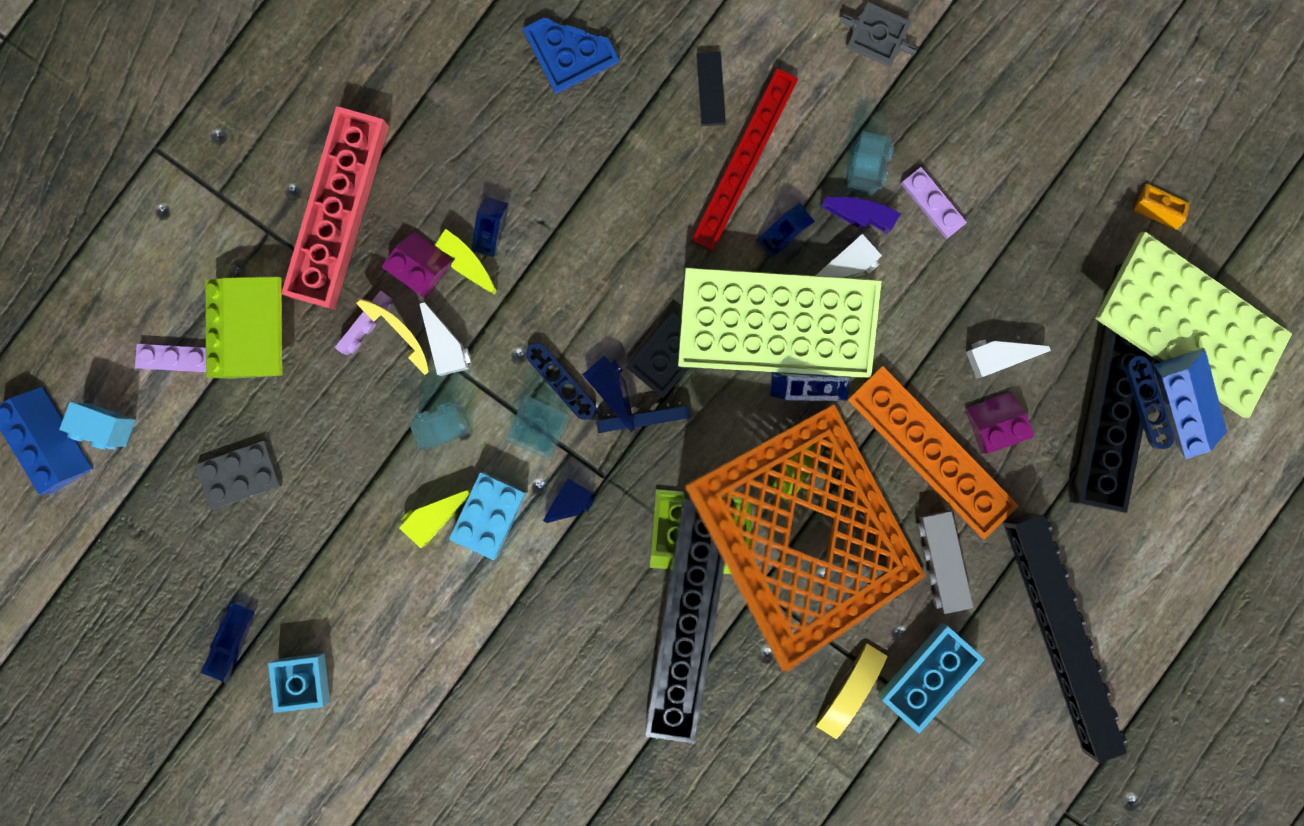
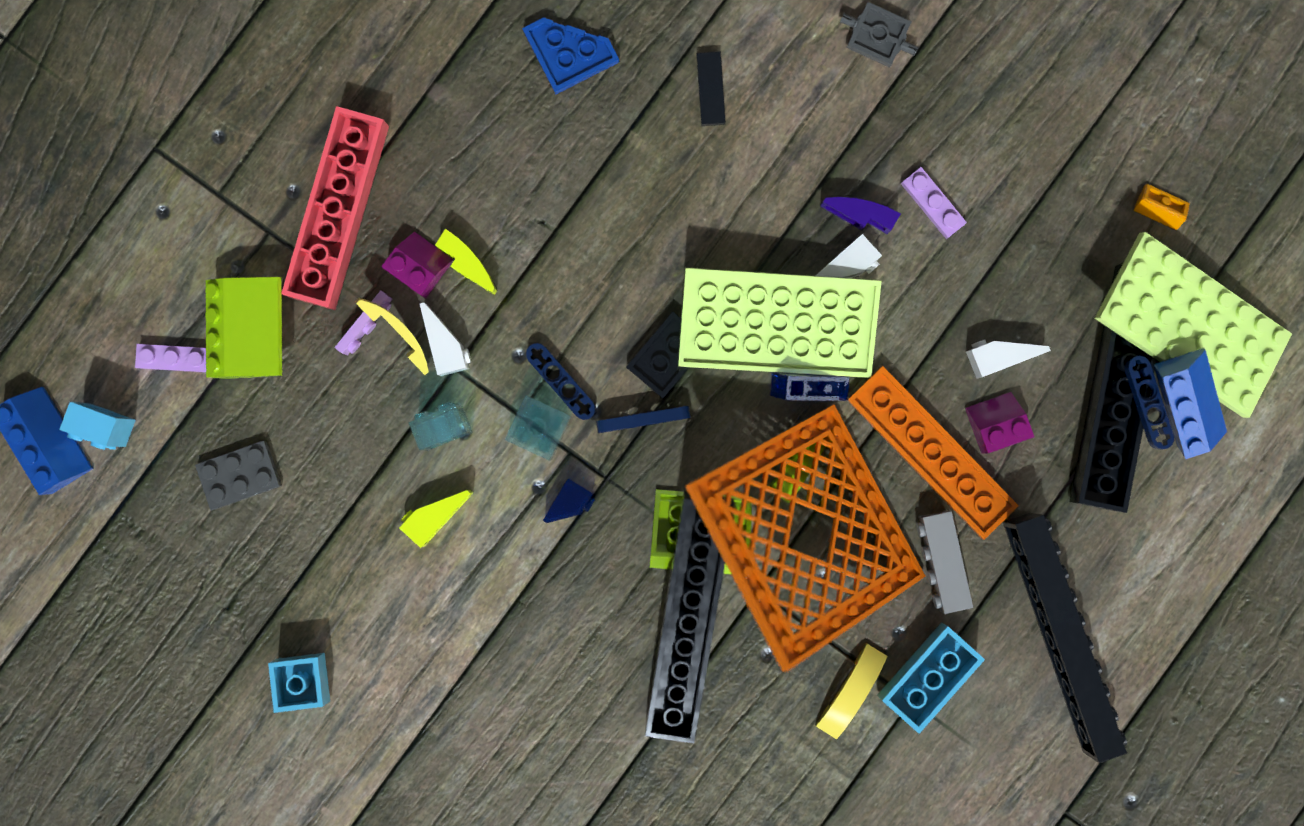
(228, 643): clear blue slope -> none
(488, 515): medium azure brick -> none
(489, 226): clear blue slope -> none
(612, 387): clear blue slope -> none
(744, 159): red plate -> none
(785, 230): clear blue slope -> none
(868, 163): clear light blue brick -> none

